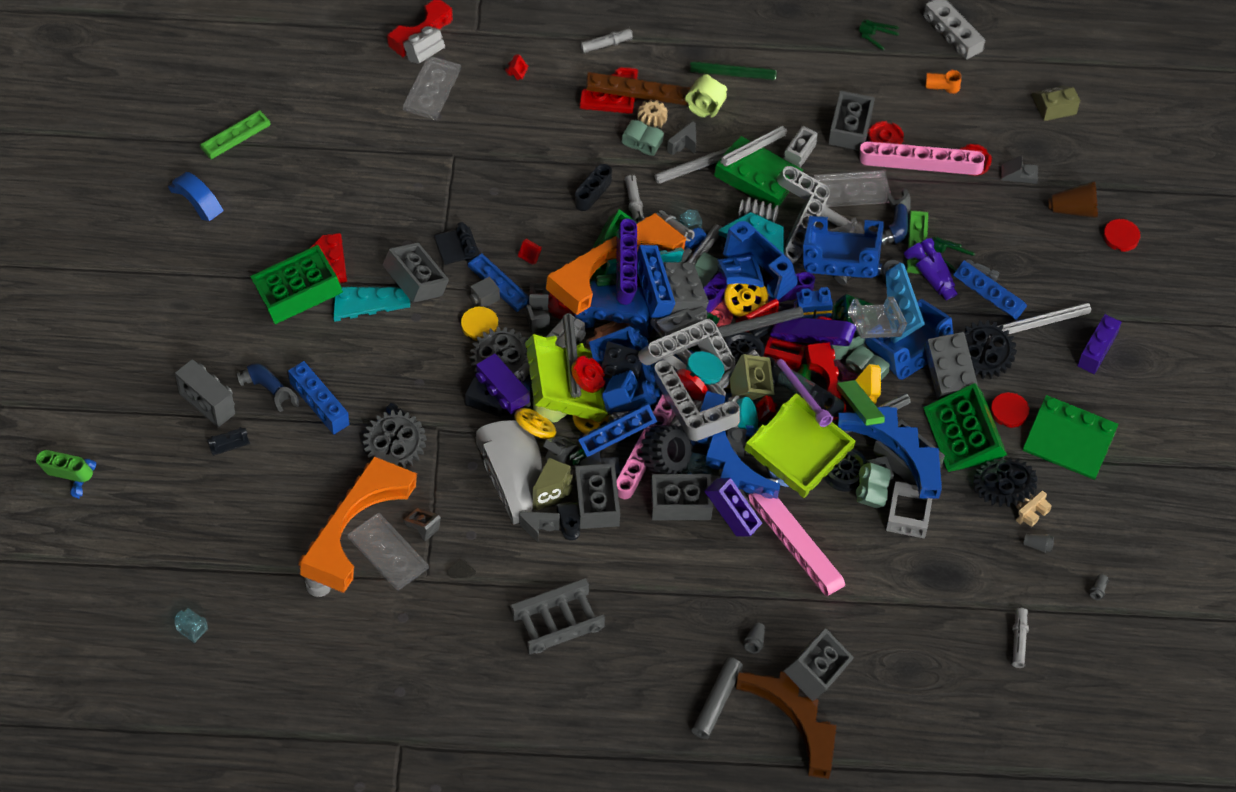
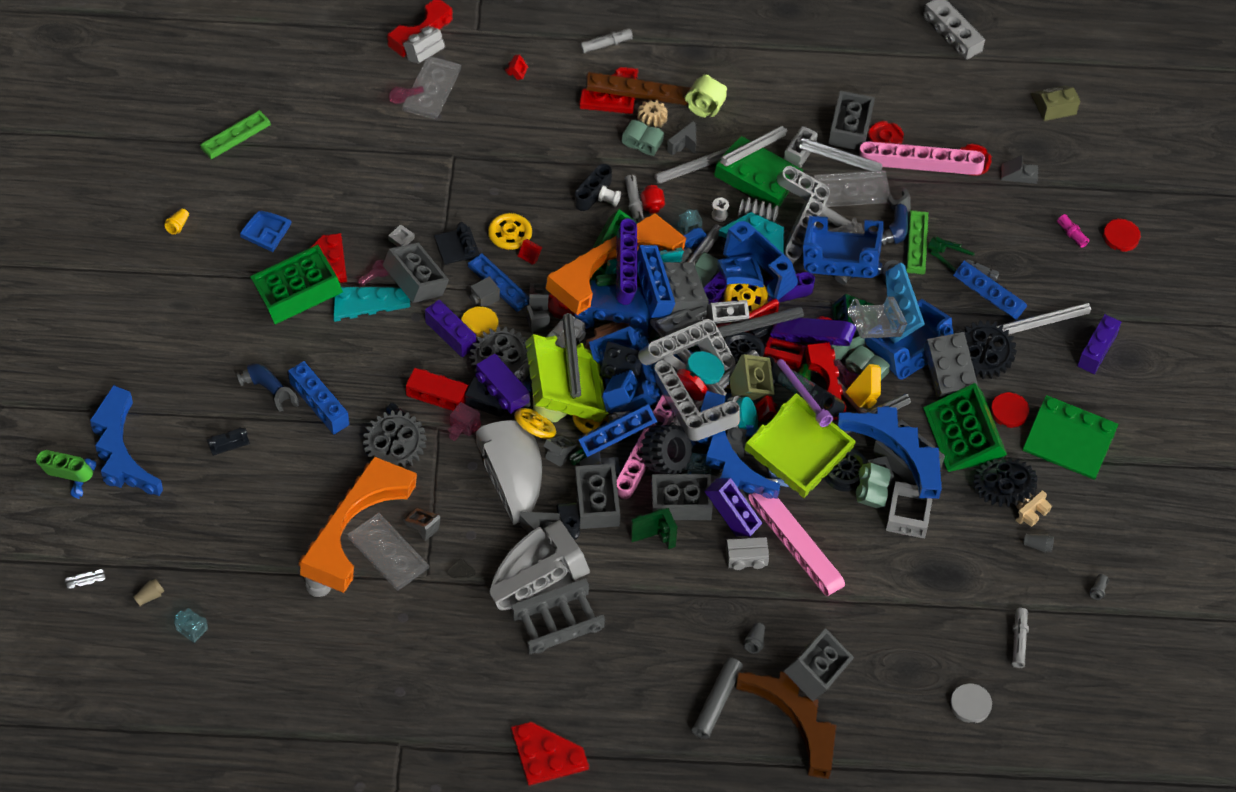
(85, 578): none -> axle
(120, 466): none -> blue arch
(149, 592): none -> dark tan cone
(176, 221): none -> yellow cone
(198, 195): blue arch -> none
(205, 393): dark grey brick -> none
(266, 229): none -> blue plate
(378, 270): none -> clear pink plate
(399, 95): none -> clear pink plate
(401, 236): none -> light grey plate
(436, 389): none -> red brick
(450, 328): none -> dark purple brick
(463, 420): none -> clear pink brick
(509, 231): none -> yellow plate
(538, 565): none -> light grey panel
(546, 753): none -> red plate
(552, 484): olive slope -> none
(588, 374): red tile -> none
(609, 196): none -> white bush
(652, 199): none -> red head
(655, 523): none -> dark green bracket
(677, 225): light grey pin -> none
(720, 208): none -> white bush
(728, 311): none -> light grey brick
(730, 70): dark green axle -> none
(747, 553): none -> light grey brick
(814, 302): blue hips -> none
(839, 155): none -> axle
(860, 402): bright green tile -> none
(869, 28): dark green plant -> none
(932, 267): dark purple piece -> none
(950, 81): orange piece -> none
(971, 703): none -> light grey tile
(1073, 230): none -> dark pink pin
(1076, 201): reddish brown cone -> none

